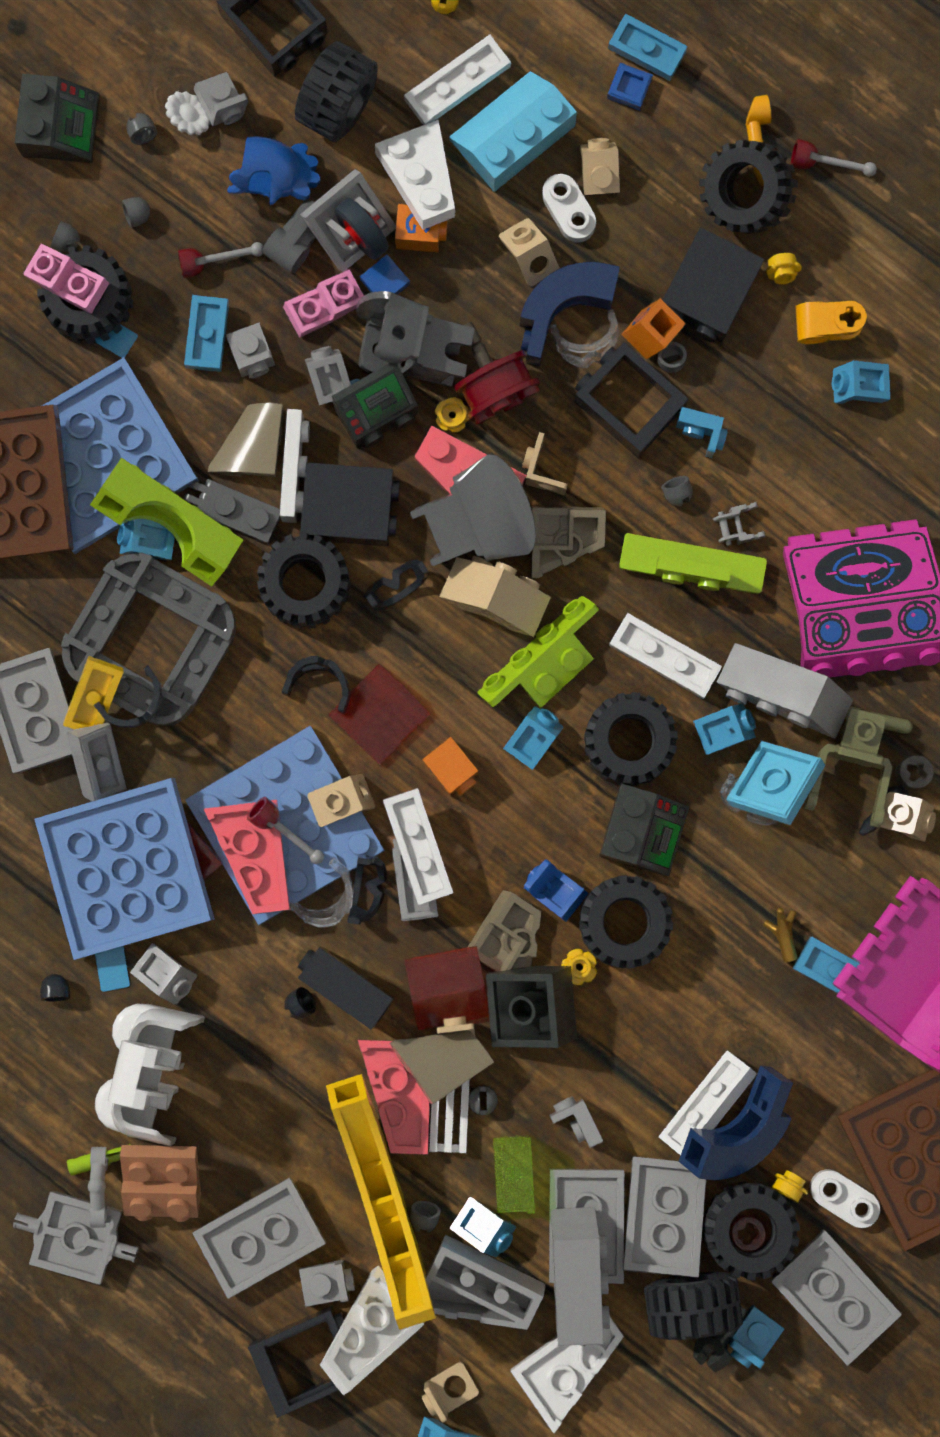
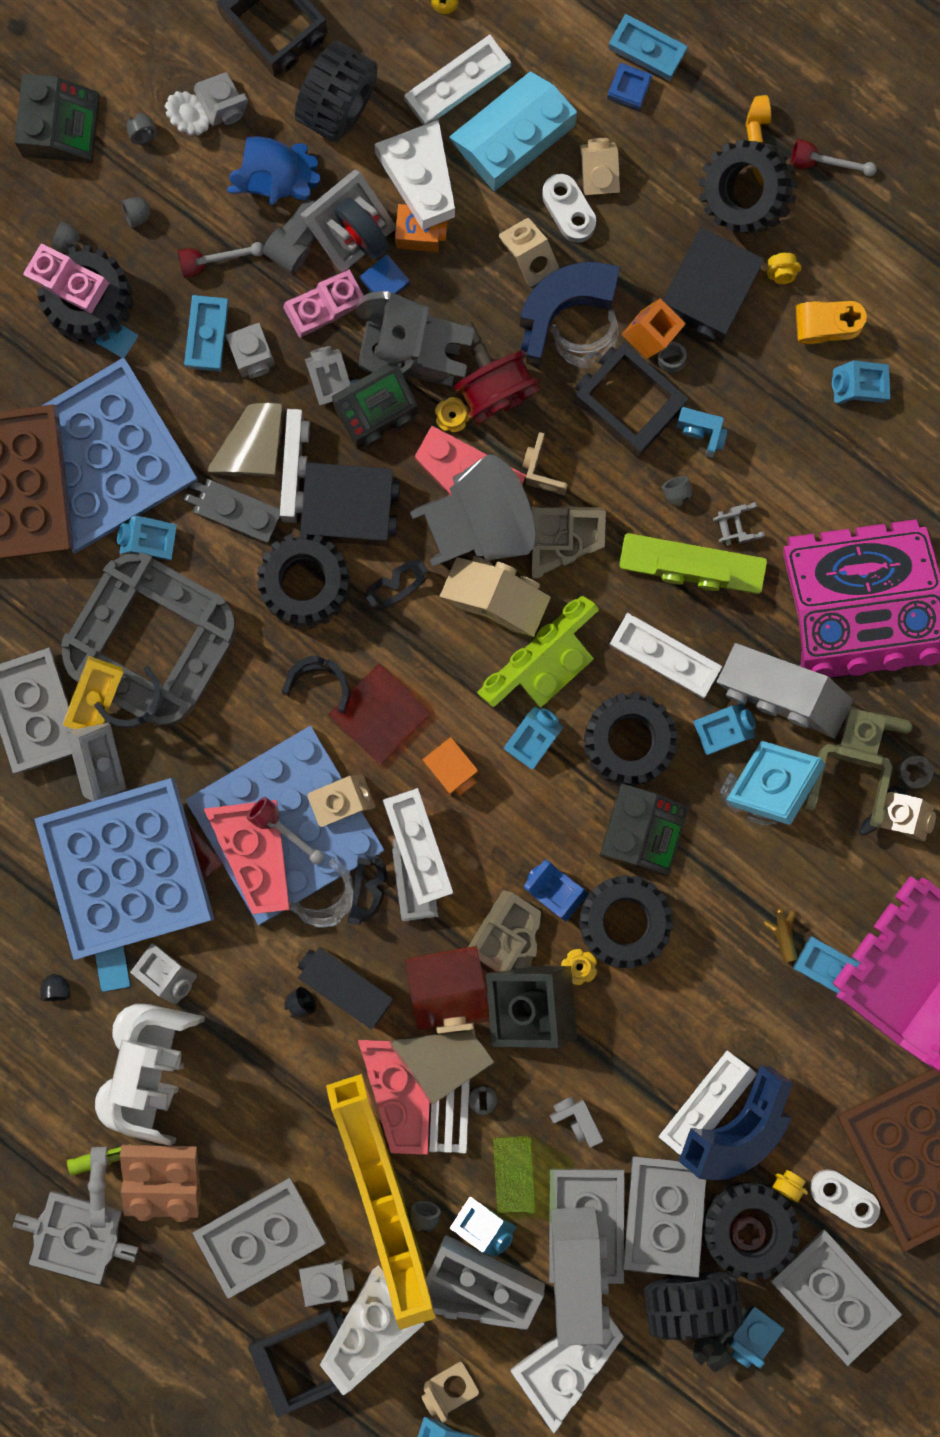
(135, 495): lime arch -> none

